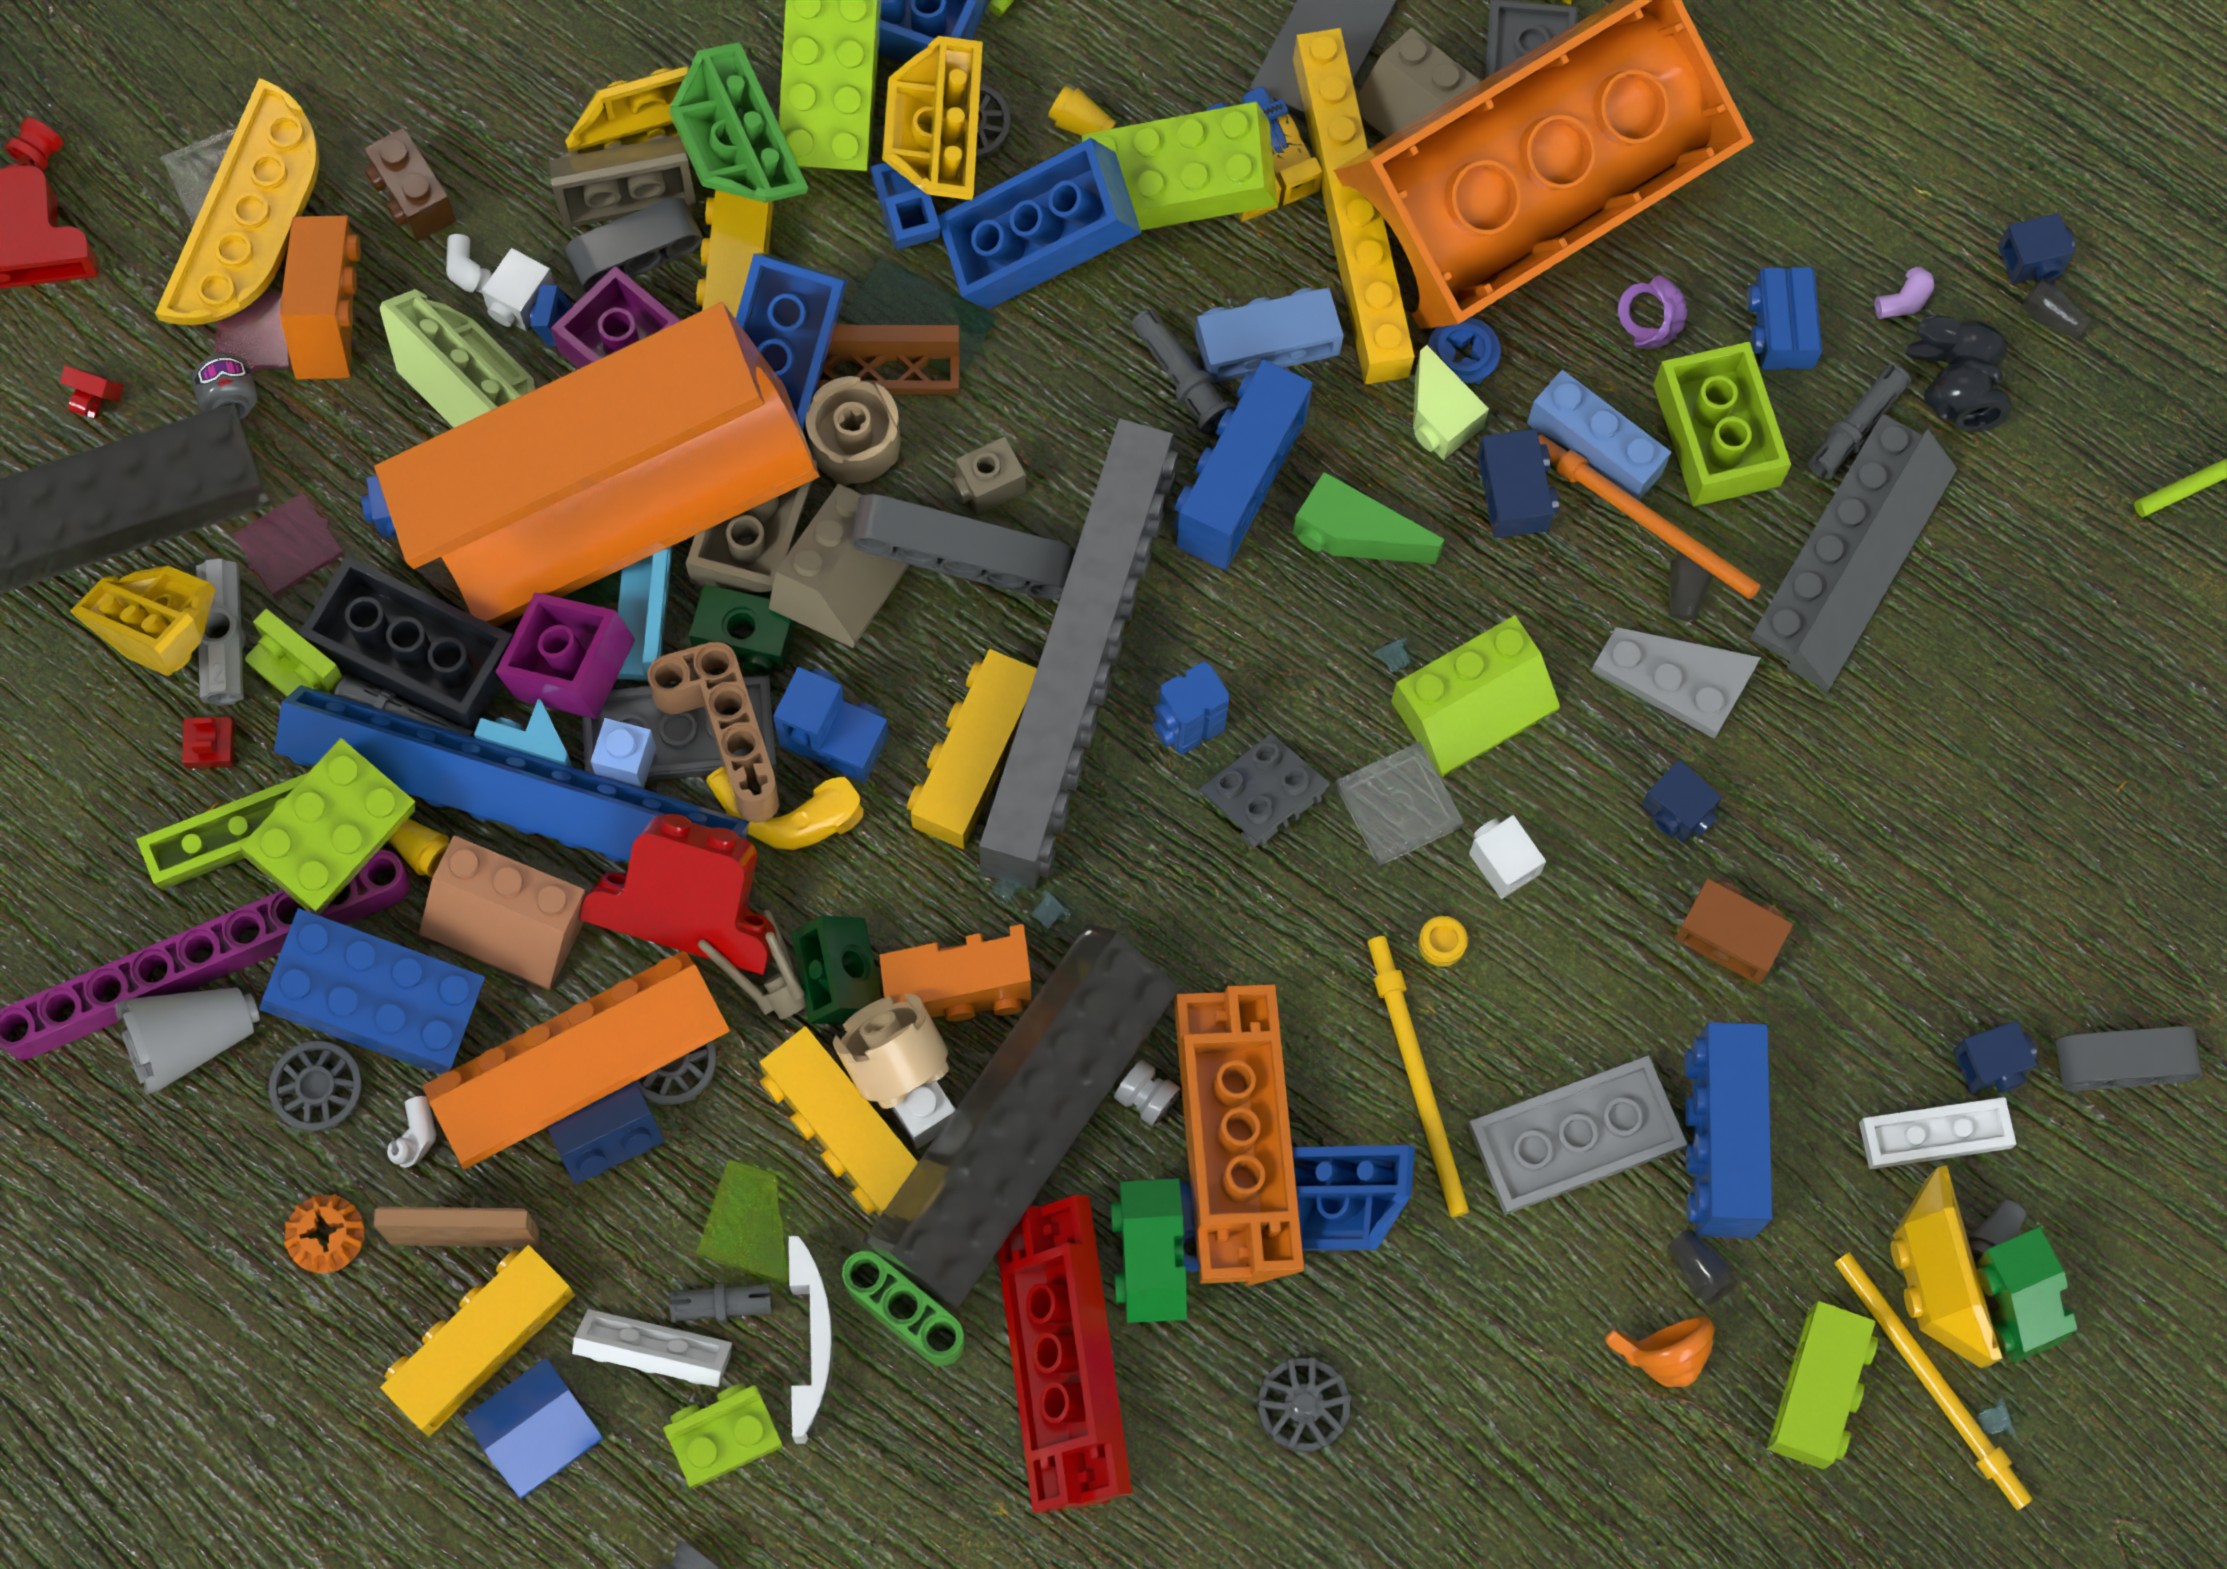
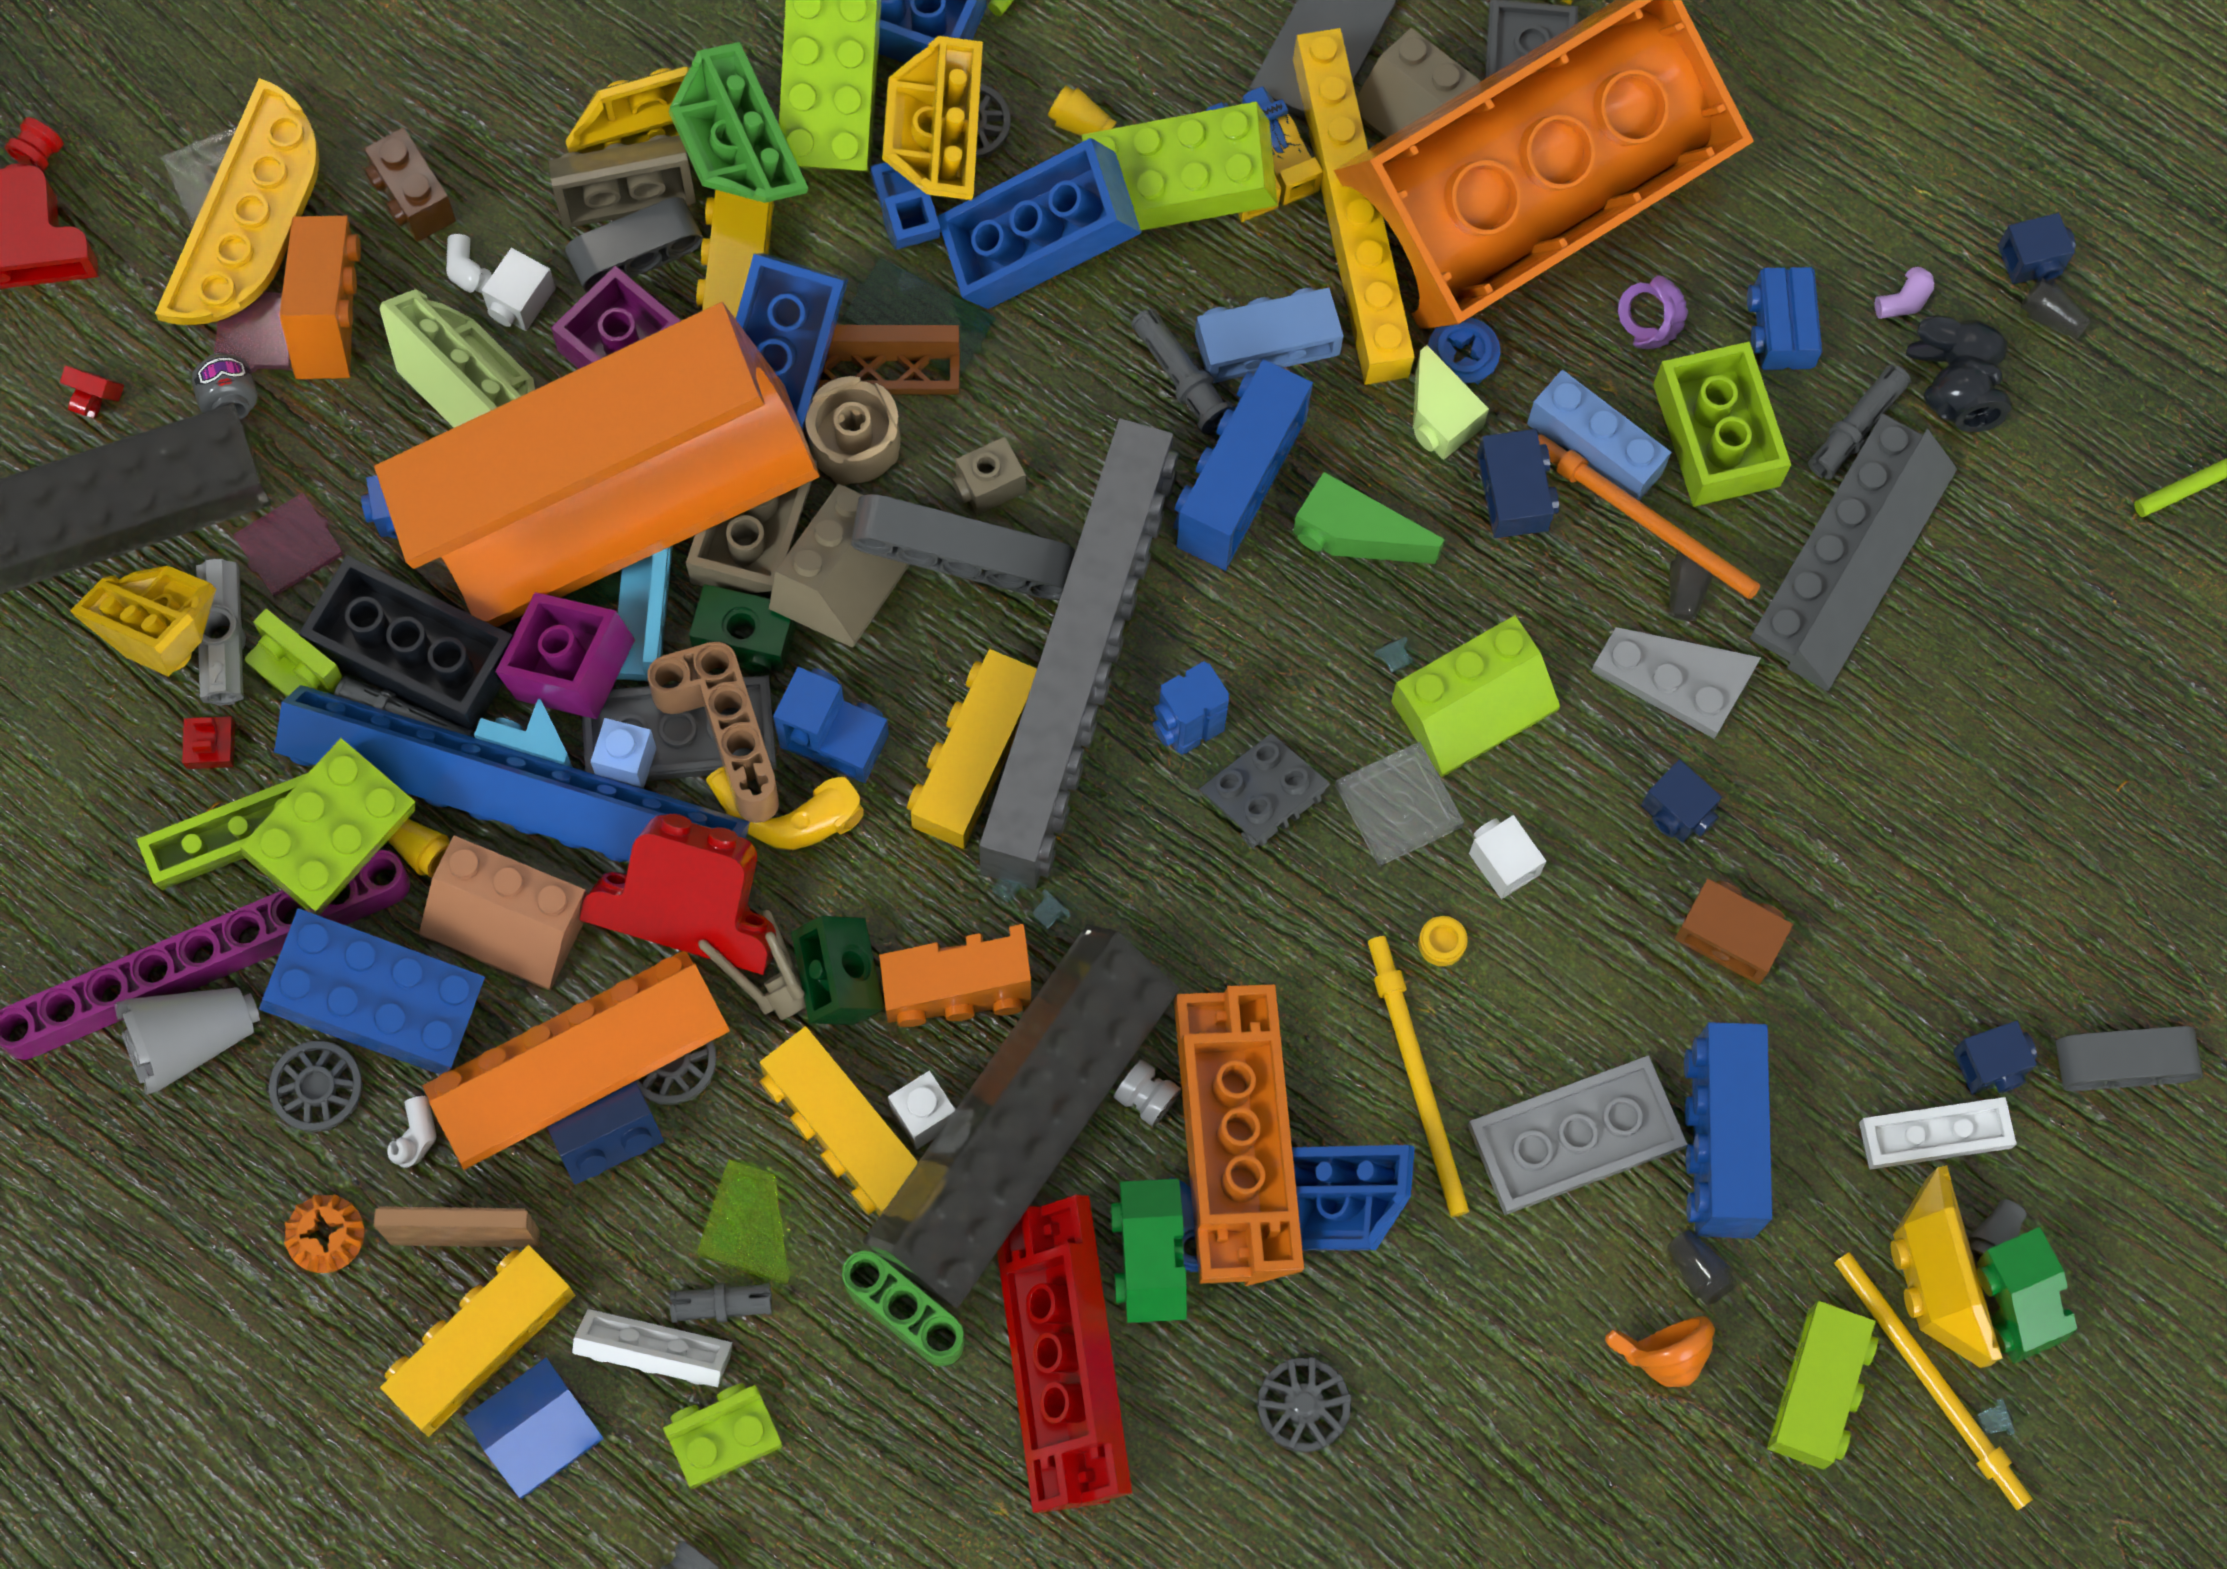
(547, 310): blue plate -> none
(810, 1399): white slope -> none
(892, 1049): tan brick -> none

